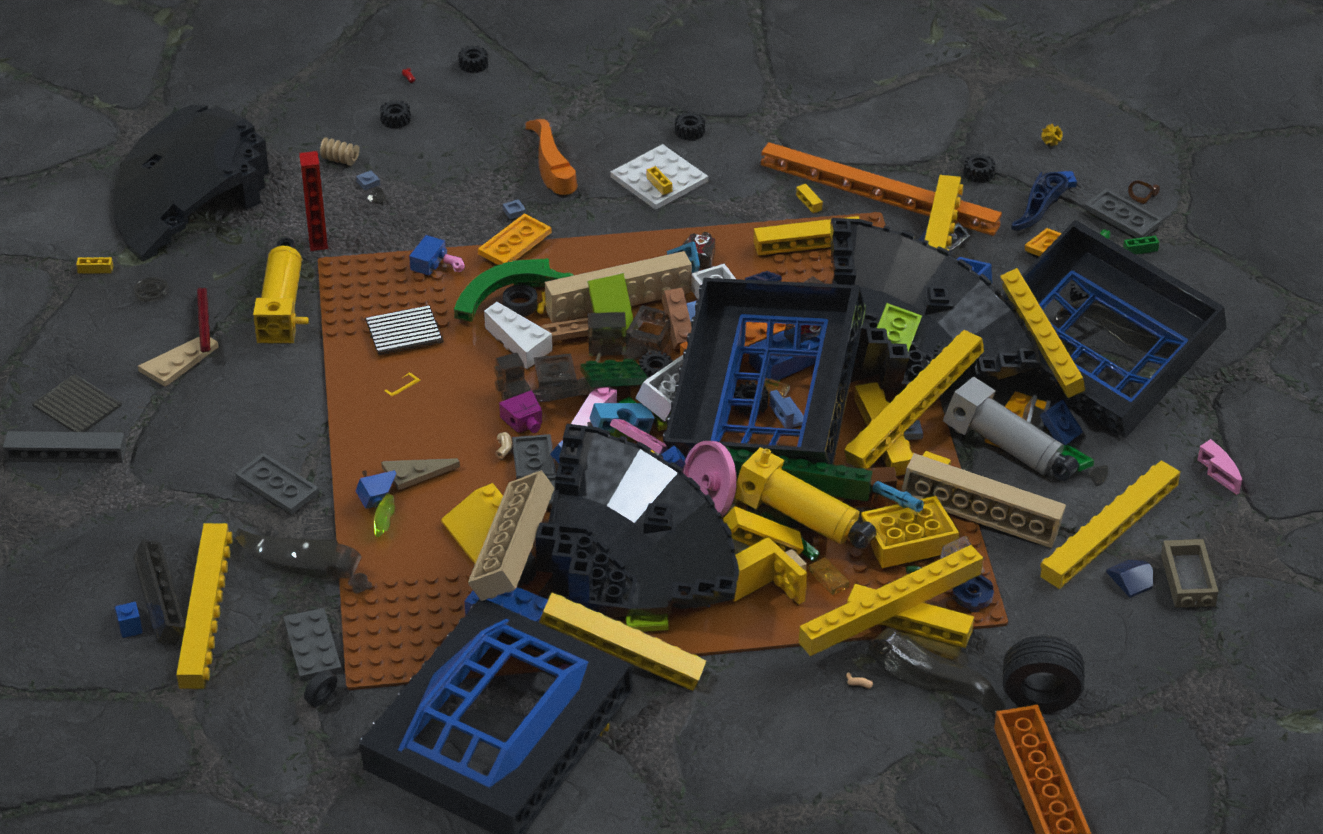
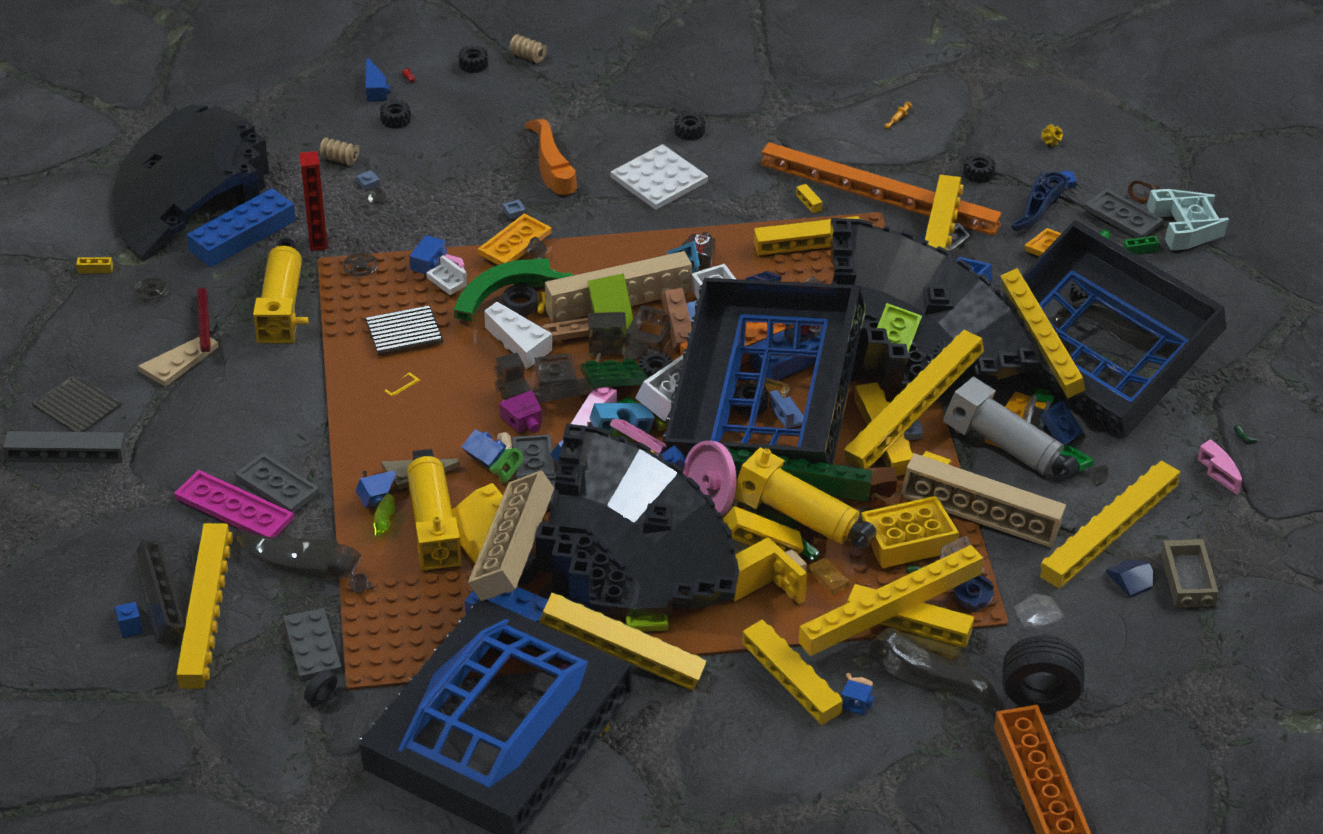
(233, 505): none -> dark pink plate
(241, 227): none -> blue brick
(360, 264): none -> clear smoke wheel
(375, 83): none -> blue slope
(435, 526): none -> yellow piece
(448, 276): none -> white bracket
(483, 448): none -> brick
(511, 459): none -> bright green plate
(527, 49): none -> tan piece
(536, 248): none -> clear smoke plate
(659, 180): yellow piece -> none
(792, 672): none -> yellow brick
(857, 697): none -> blue brick
(901, 112): none -> light orange piece
(904, 499): dark azure pin -> none
(1038, 611): none -> clear slope
(1042, 394): none -> green tile
(1194, 217): none -> light aqua wedge
(1241, 434): none -> dark green piece

